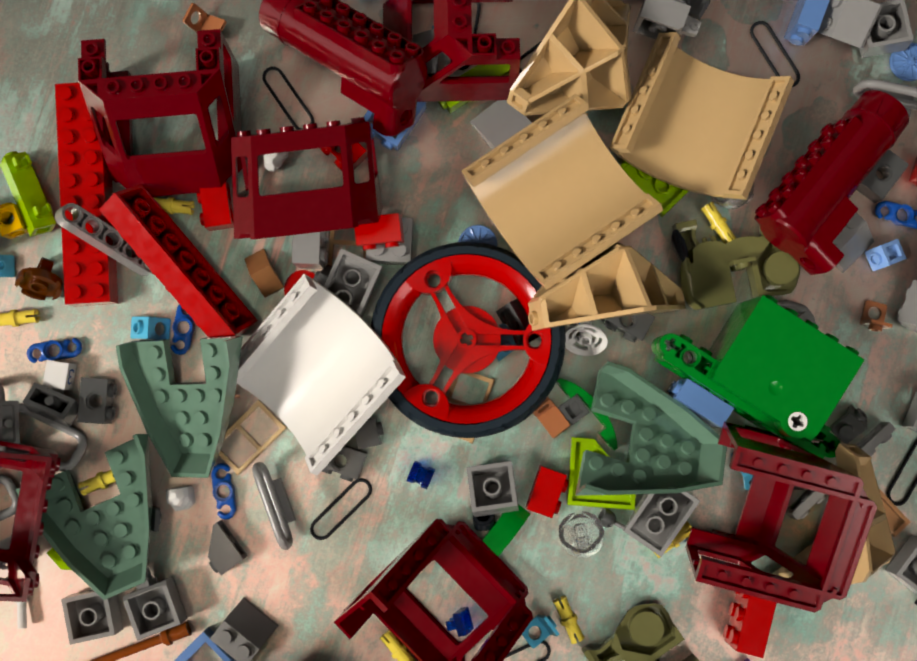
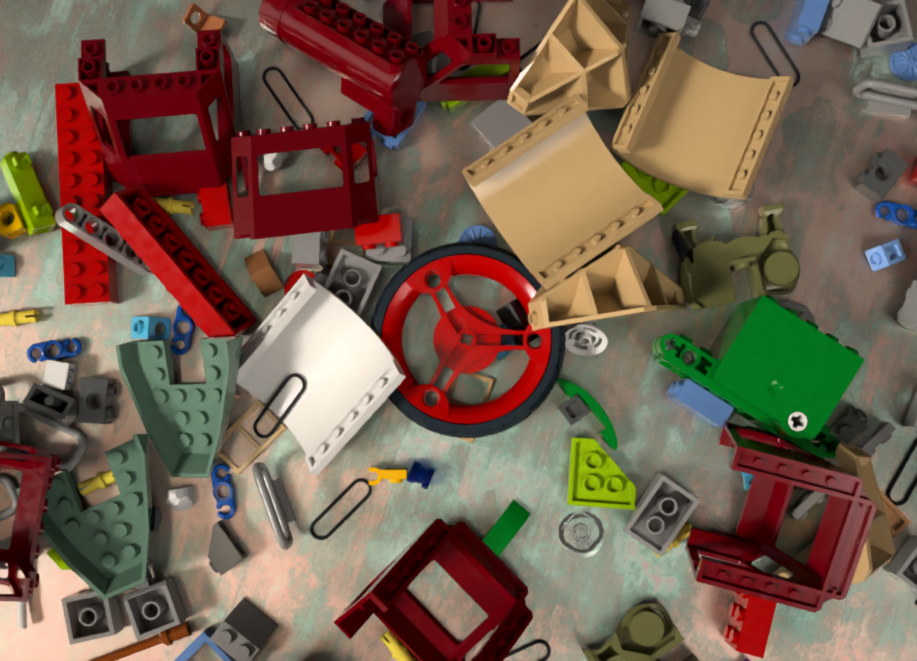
(40, 281): reddish brown tile -> none
(287, 410): none -> black piece
(353, 467): dark grey brick -> none
(369, 434): dark grey brick -> none
(394, 475): none -> yellow plate
(461, 622): clear blue tile -> none
(484, 523): black tile -> none
(492, 489): light grey brick -> none
(546, 492): red brick -> none
(546, 626): medium azure bracket -> none
(551, 418): nougat bracket -> none
(568, 619): light yellow pin -> none
(609, 519): dark grey hinge -> none
(637, 329): dark grey brick -> none
(667, 445): sand green piece -> none
(718, 223): light yellow pin -> none
(814, 197): dark red piece -> none
(853, 241): light grey slope -> none
(878, 324): nougat bracket -> none

